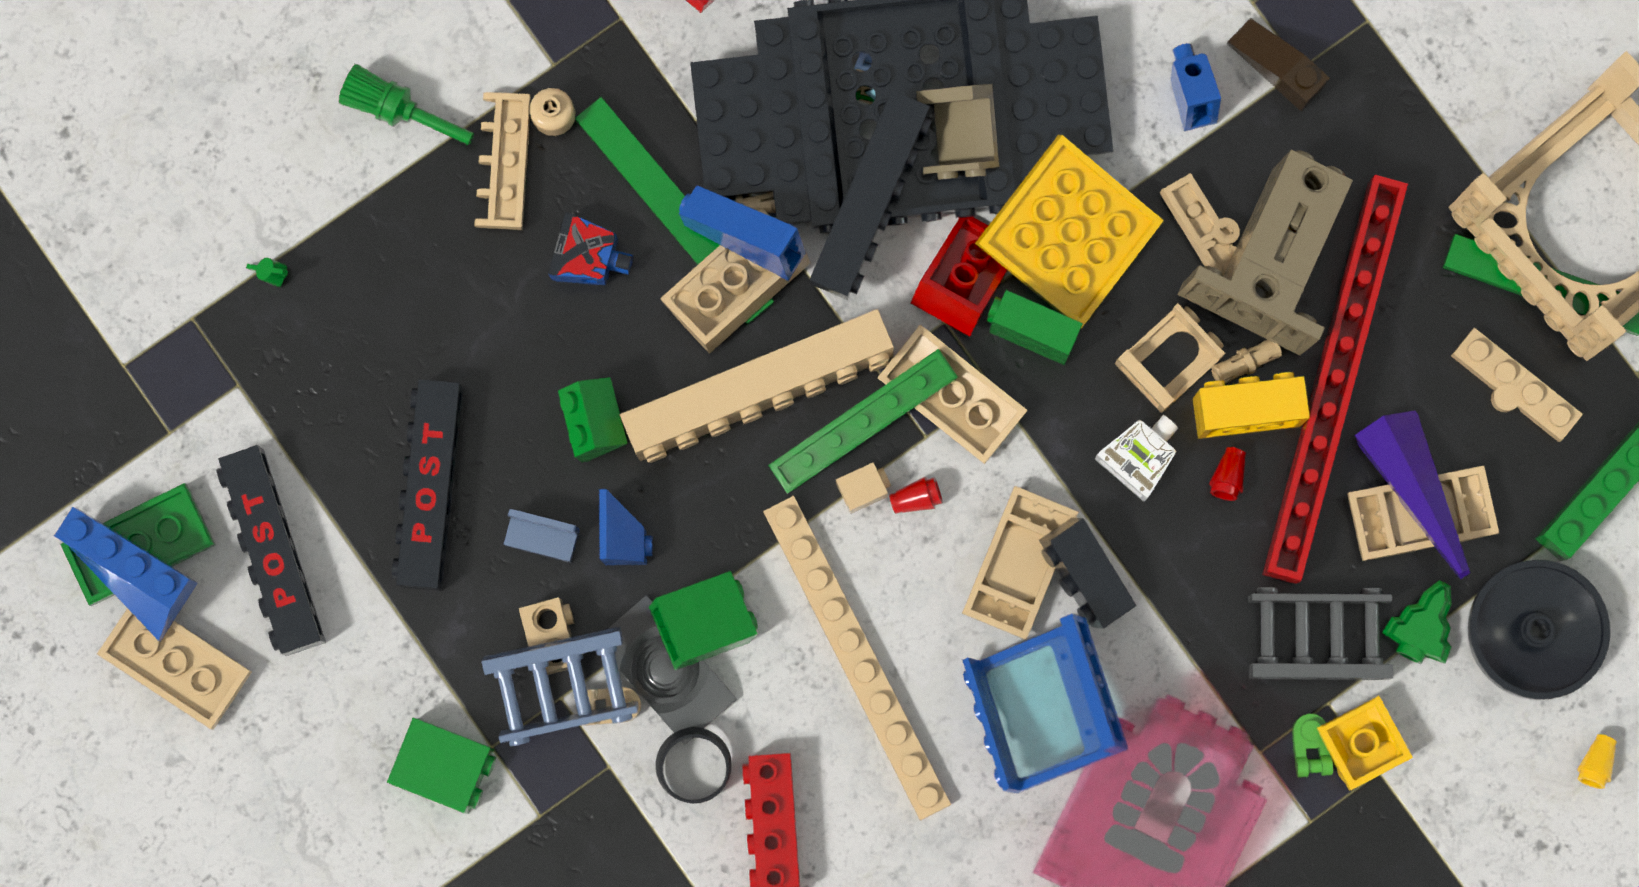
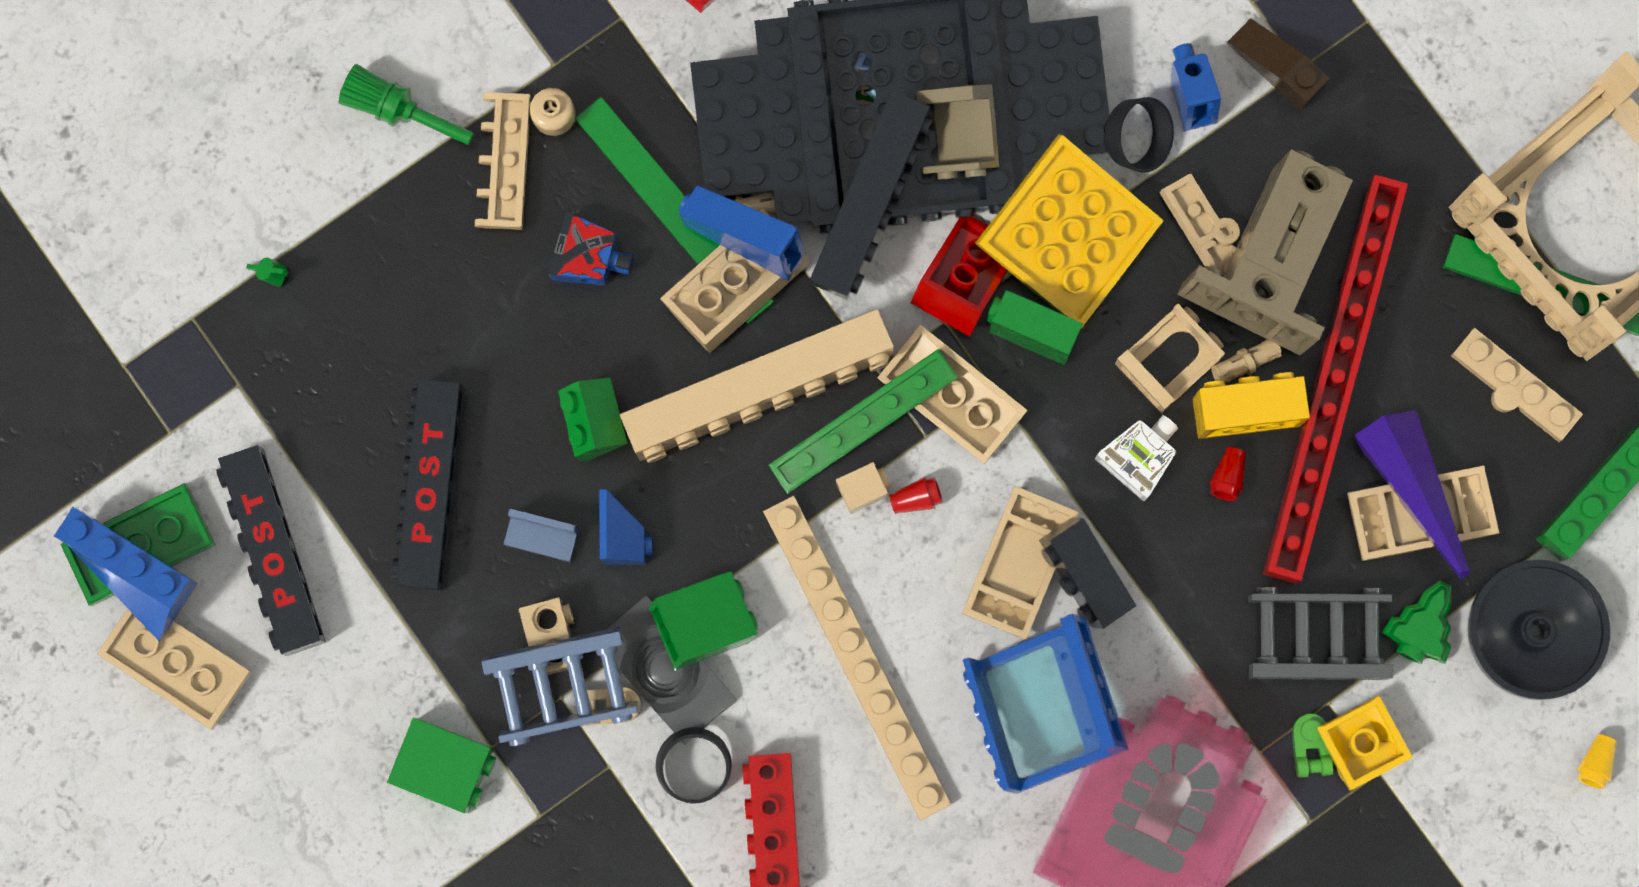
(1161, 139): none -> black tyre

